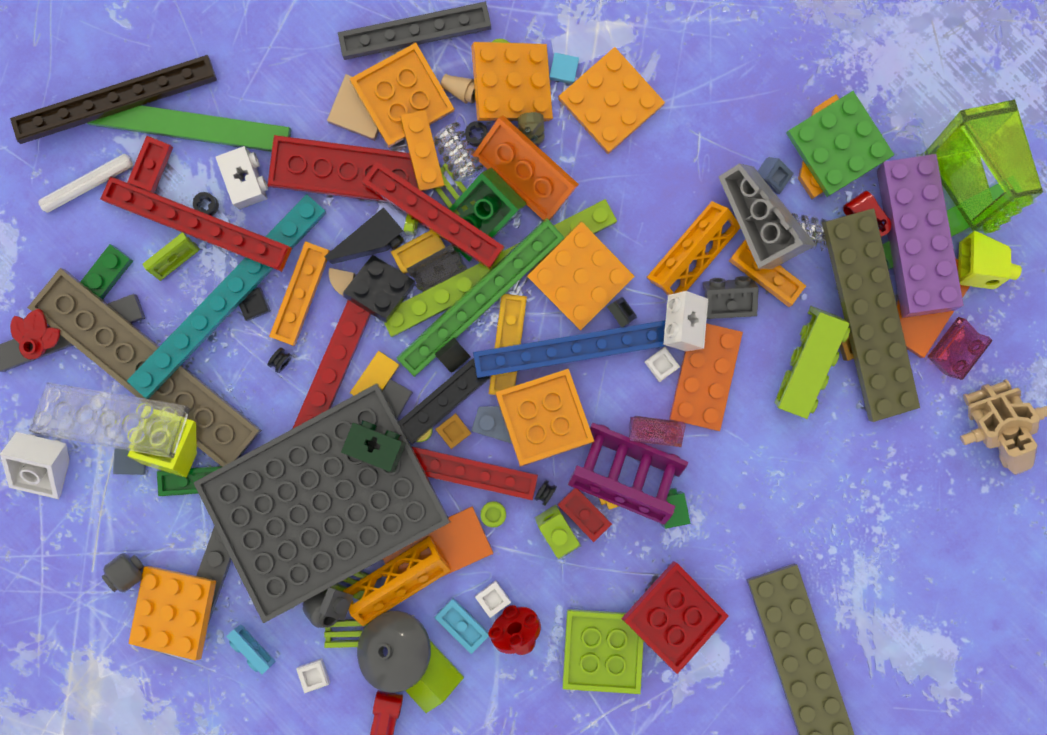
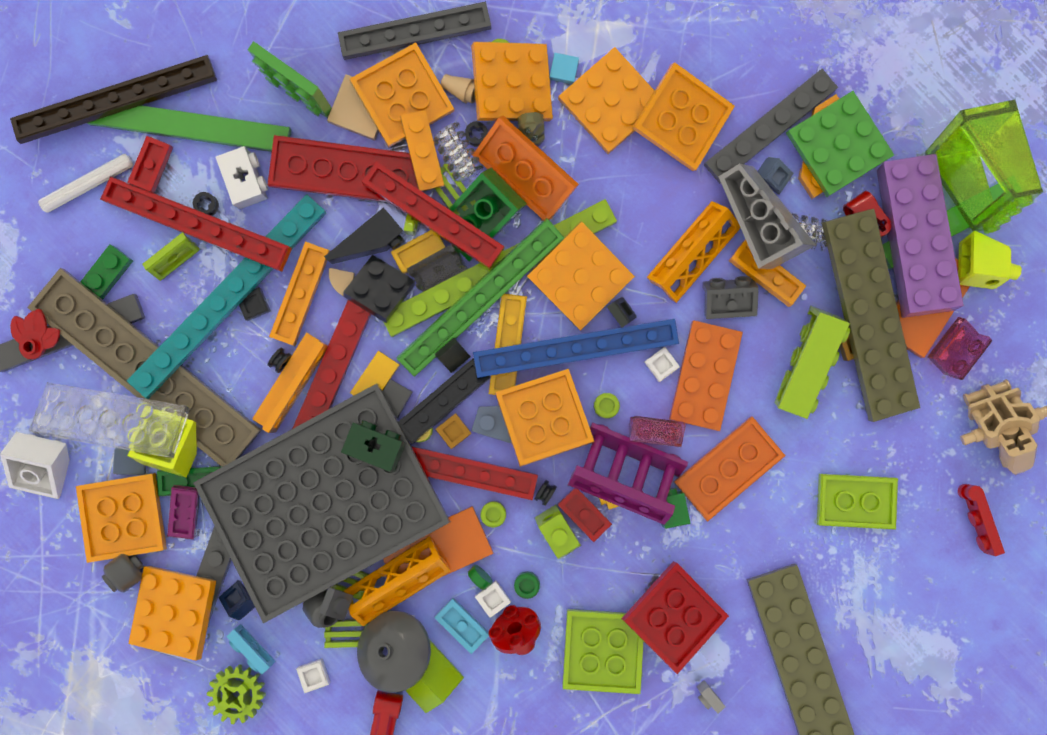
(121, 517): none -> light orange plate
(183, 512): none -> magenta plate
(228, 685): none -> lime gear
(236, 601): none -> dark blue slope
(290, 383): none -> light orange fence
(295, 84): none -> bright green plate
(479, 577): none -> green tile
(527, 585): none -> green tile
(606, 405): none -> lime tile
(683, 117): none -> light orange plate
(685, 321): white brick -> none
(709, 697): none -> light grey plate
(729, 468): none -> orange tile
(772, 124): none -> dark grey plate
(857, 501): none -> lime tile
(981, 519): none -> red plate

